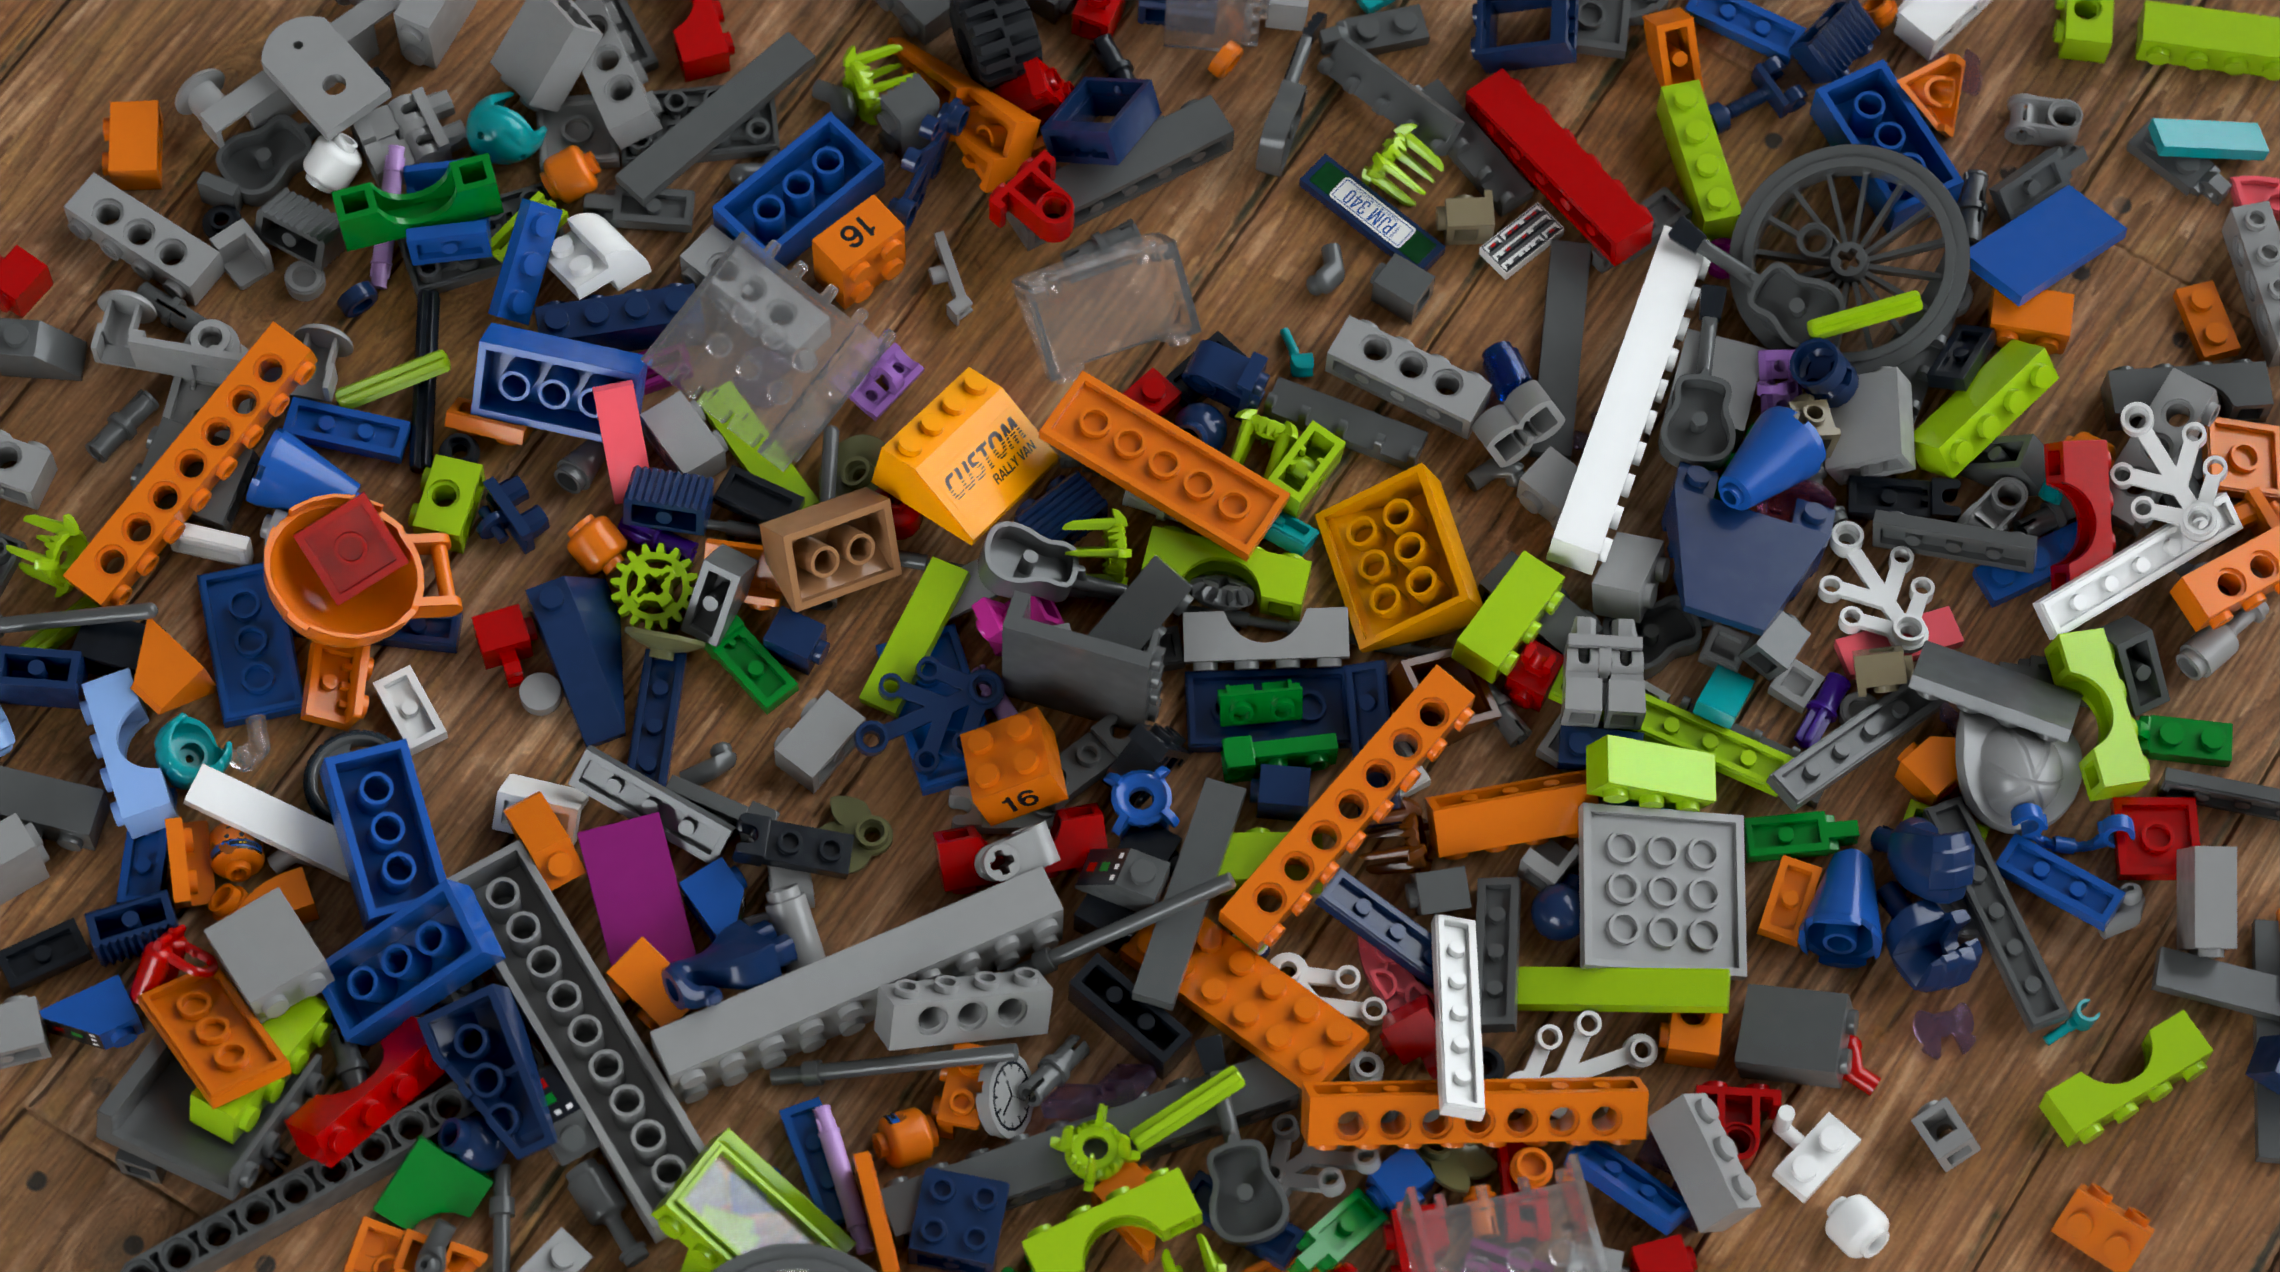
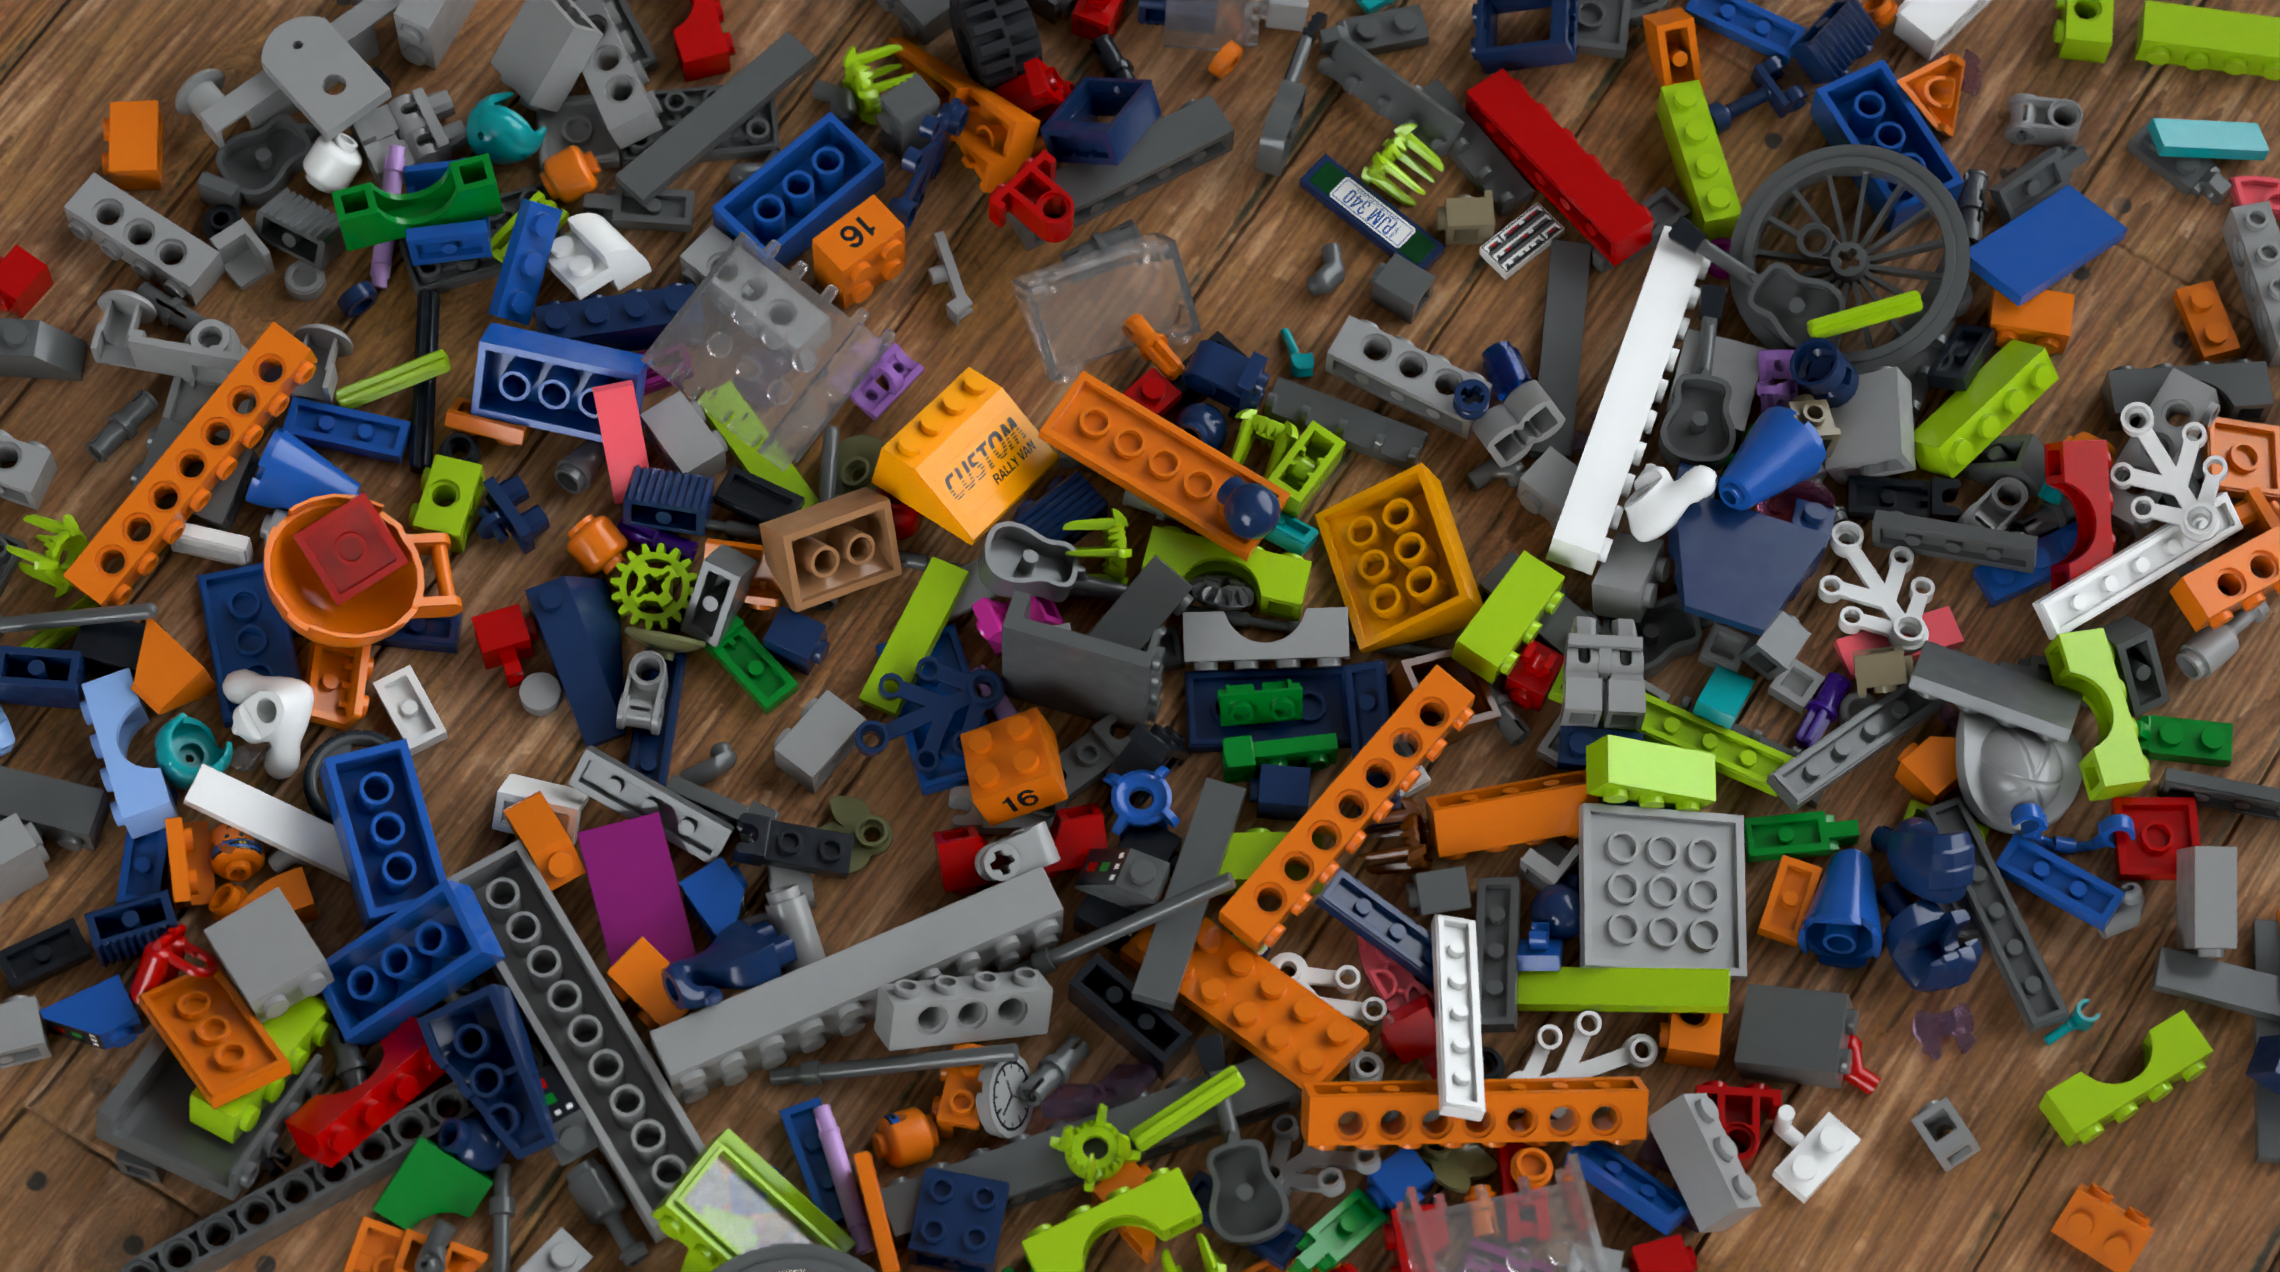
(272, 712): none -> white head
(643, 700): none -> light grey piece
(1153, 346): none -> orange axle
(1249, 508): none -> dark blue piece
(1467, 389): none -> dark blue bush
(1540, 951): none -> blue tile
(1661, 501): none -> white head
(1857, 1226): white head -> none

